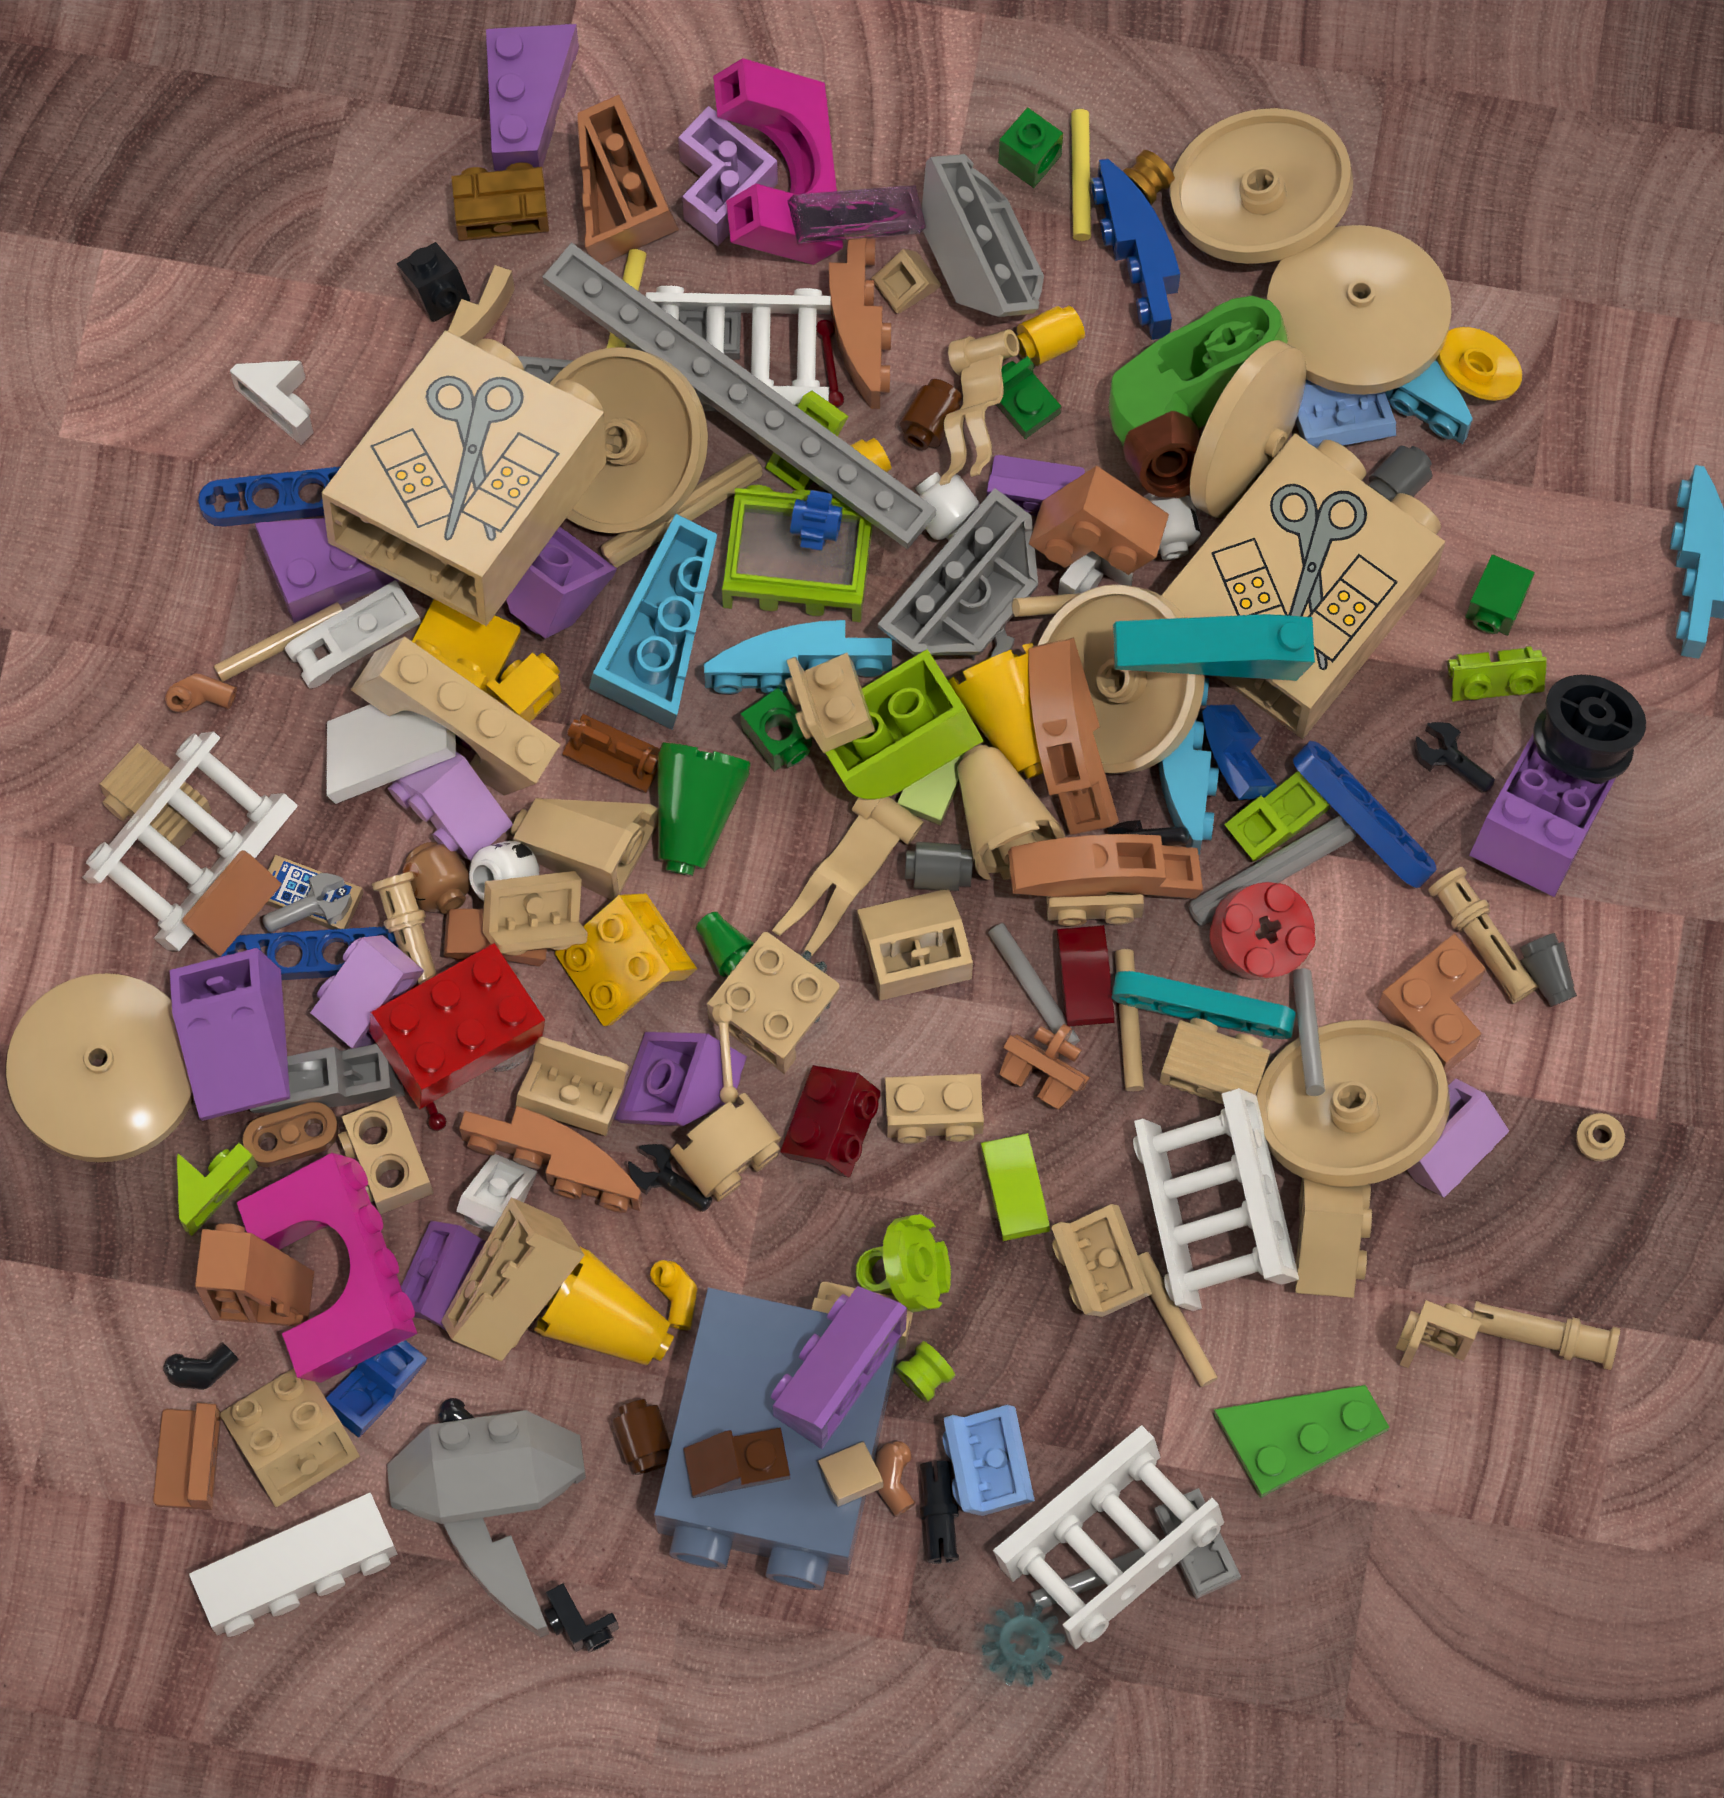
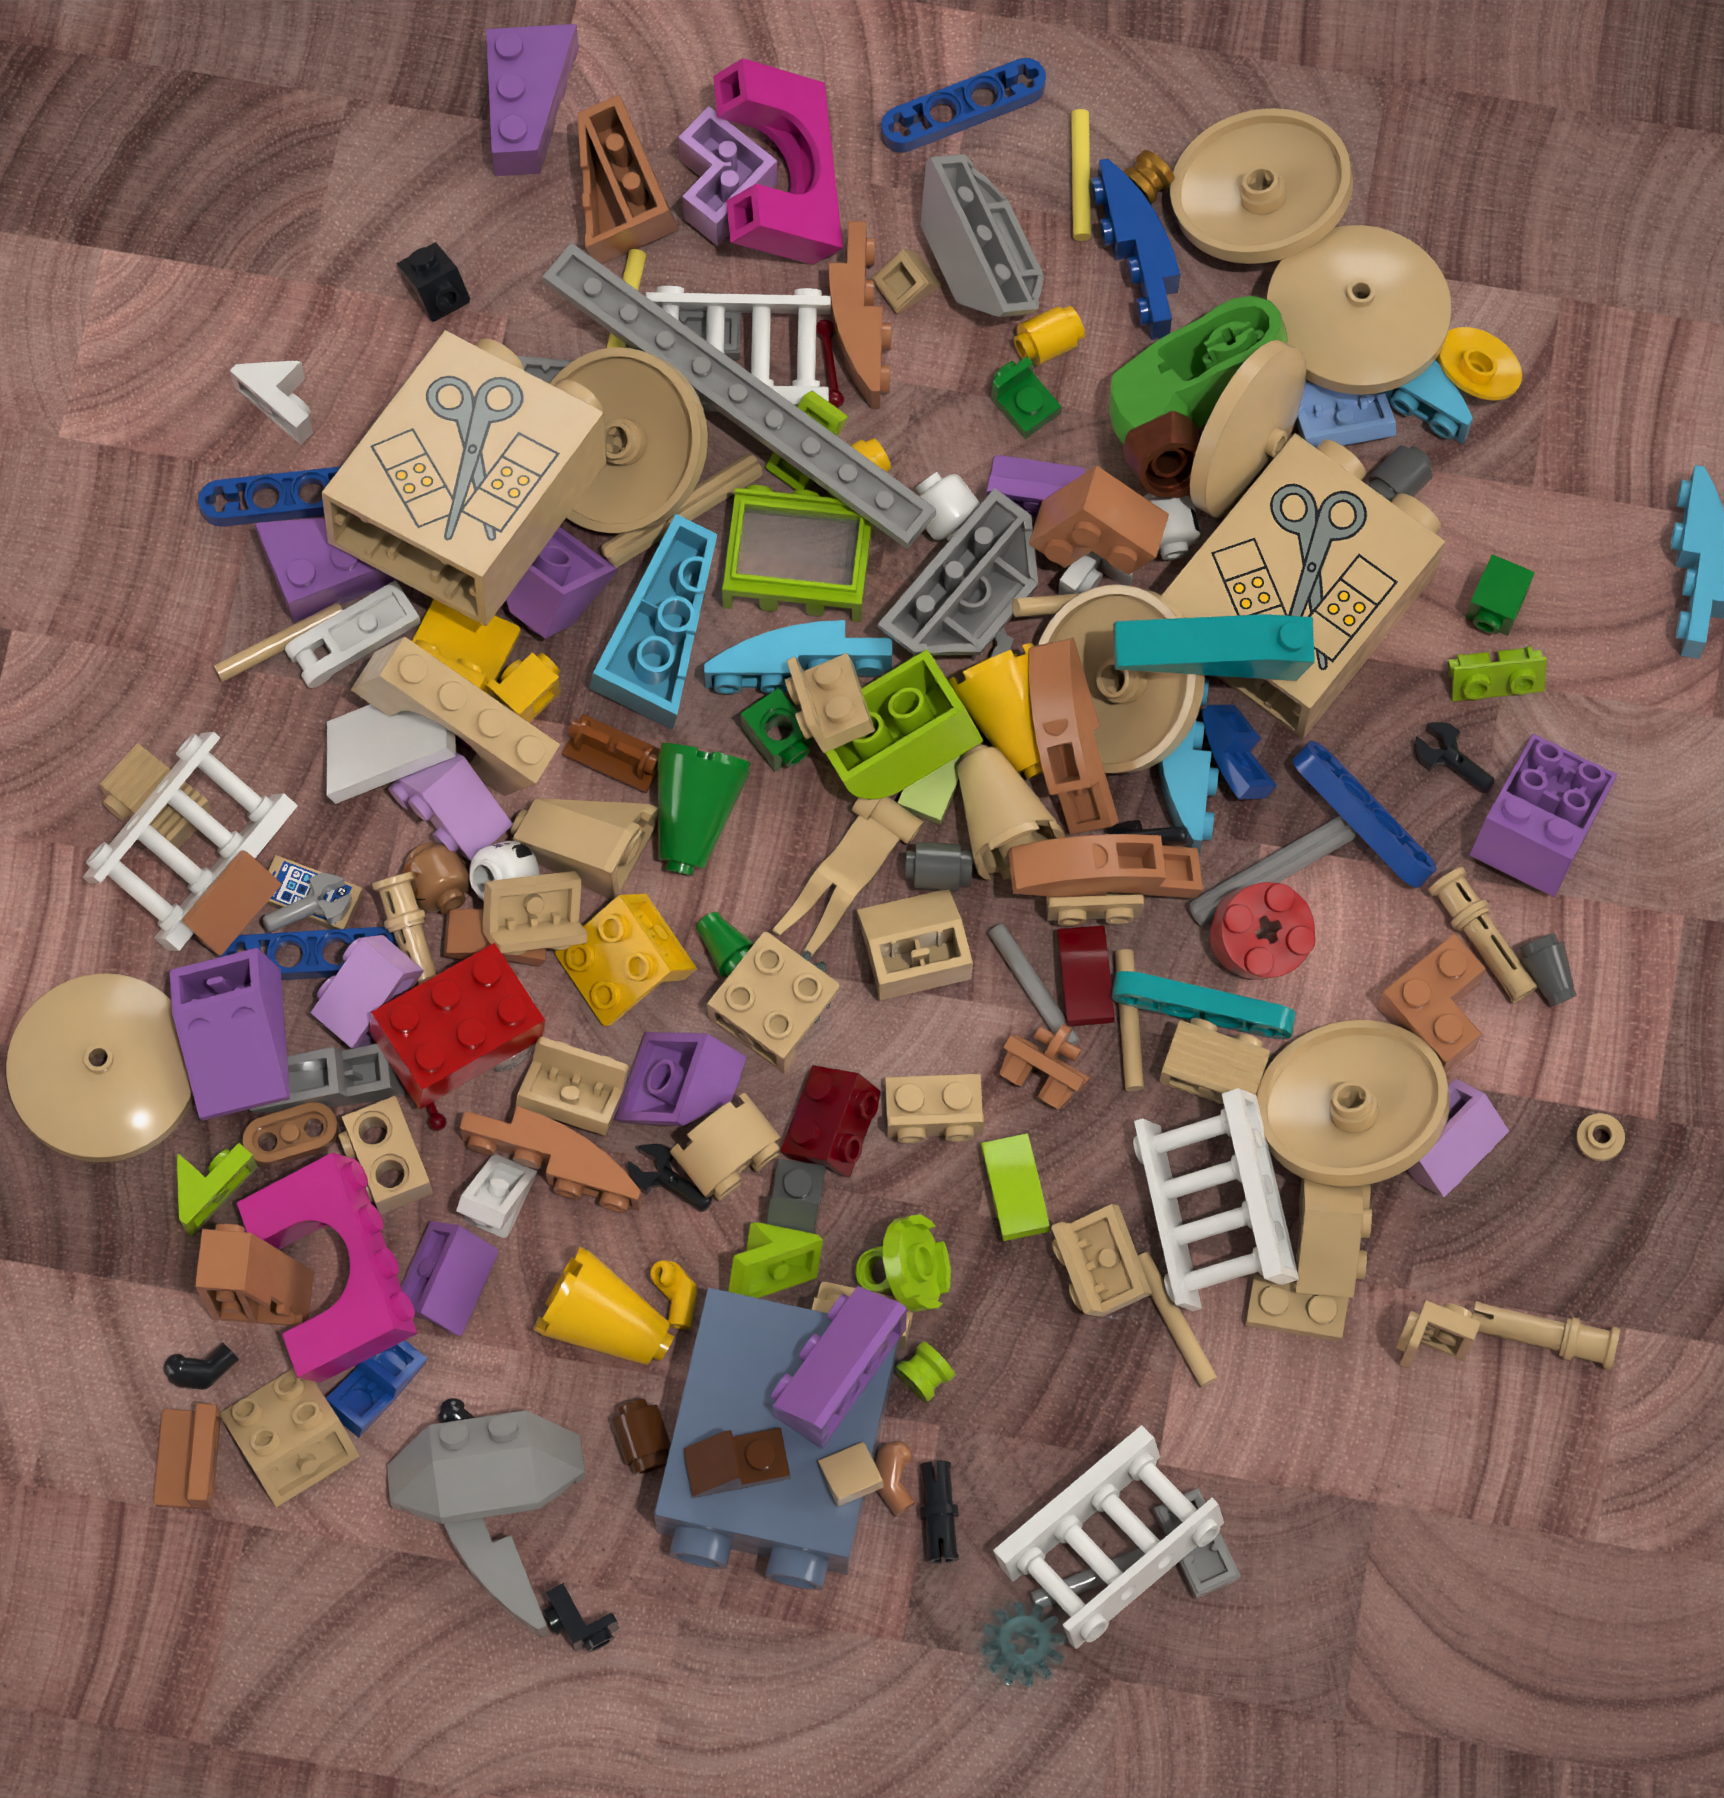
(198, 690): nougat arm -> none
(293, 1565): white brick -> none
(474, 320): tan slope -> none
(500, 202): pearl gold brick -> none
(511, 1280): tan wedge -> none
(723, 1014): tan hinge -> none
(775, 1260): none -> lime slope
(796, 1195): none -> dark grey slope
(816, 520): blue gear -> none
(856, 214): clear purple tile -> none
(926, 415): reddish brown brick -> none
(967, 111): none -> blue beam
(982, 386): tan flag -> none
(988, 1461): light blue bracket -> none
(1030, 147): green brick -> none
(1277, 816): lime slope -> none
(1284, 1310): none -> tan plate
(1299, 1433): bright green wing -> none
(1308, 1032): light grey bar -> none
(1589, 728): black wheel -> none

